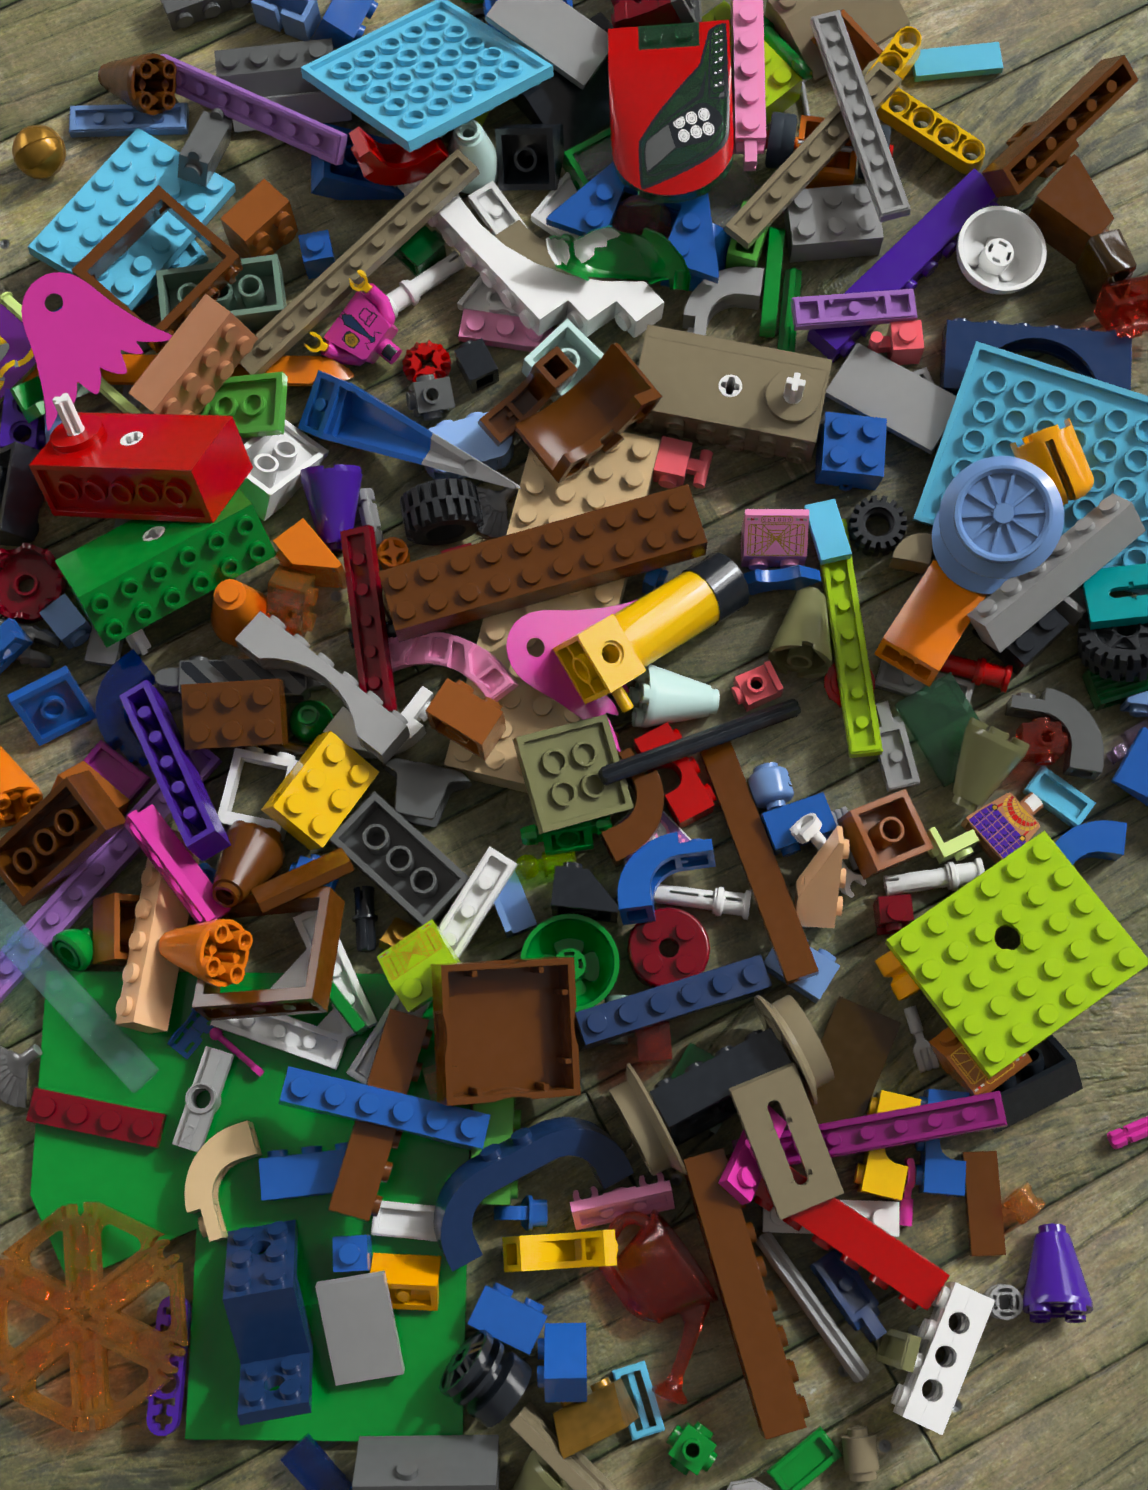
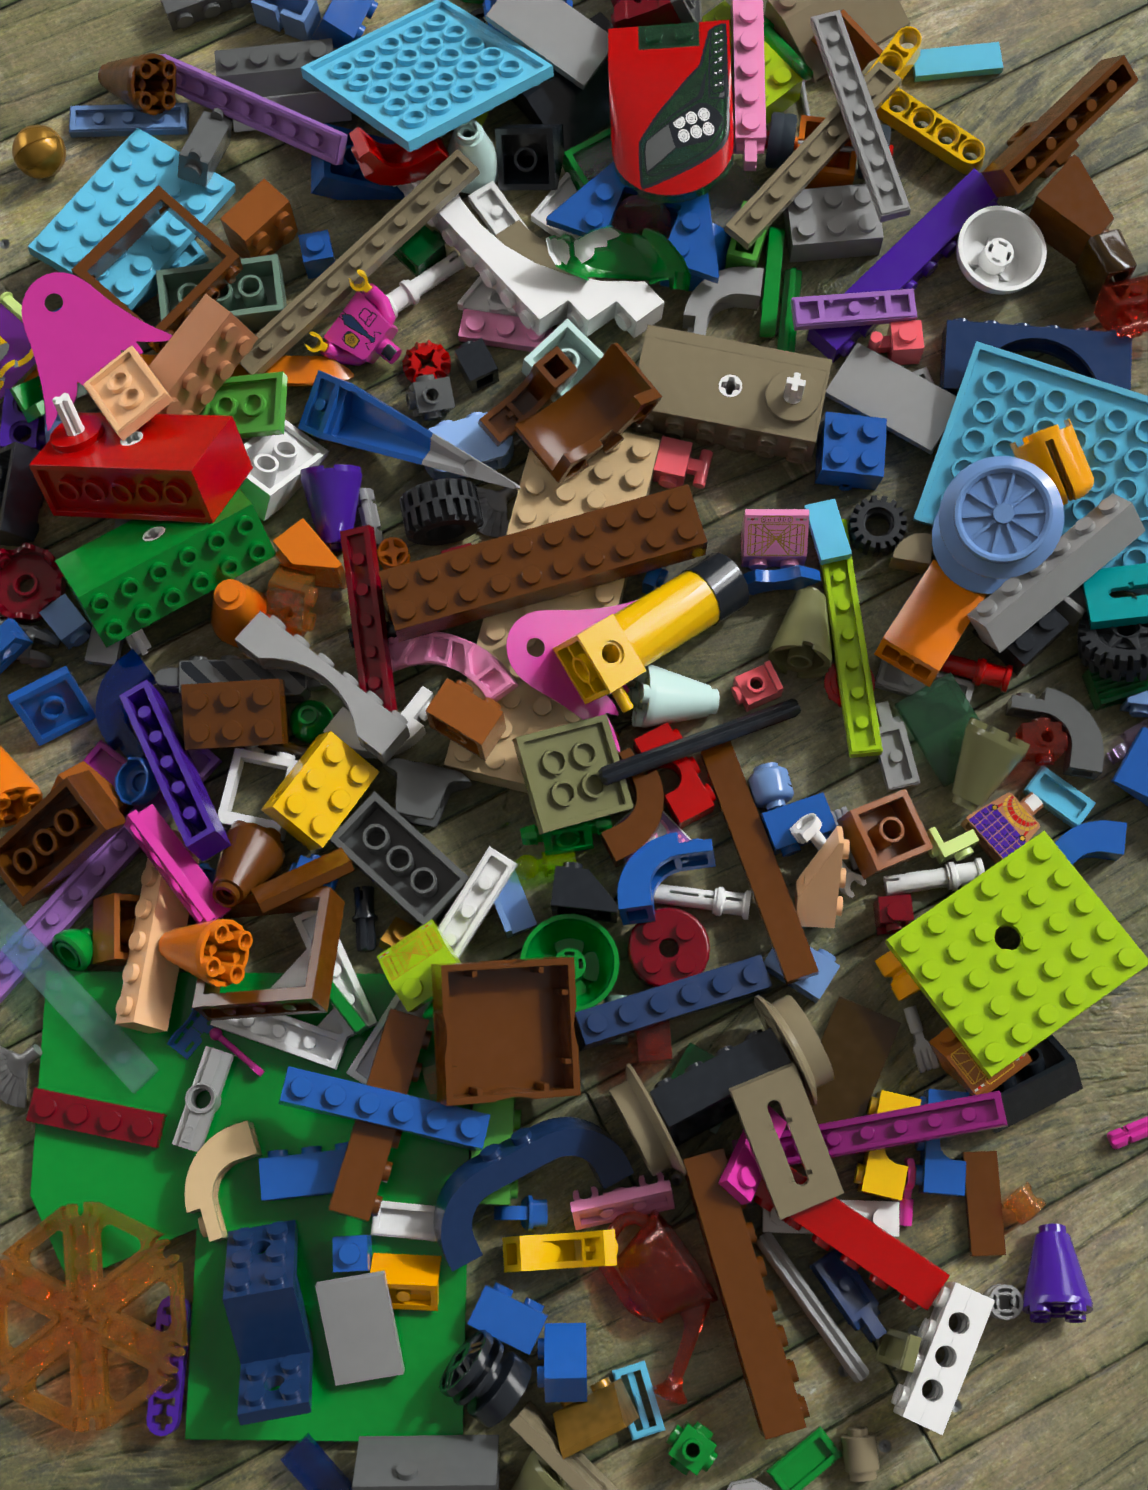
(127, 392): none -> light nougat tile
(136, 782): none -> blue hair

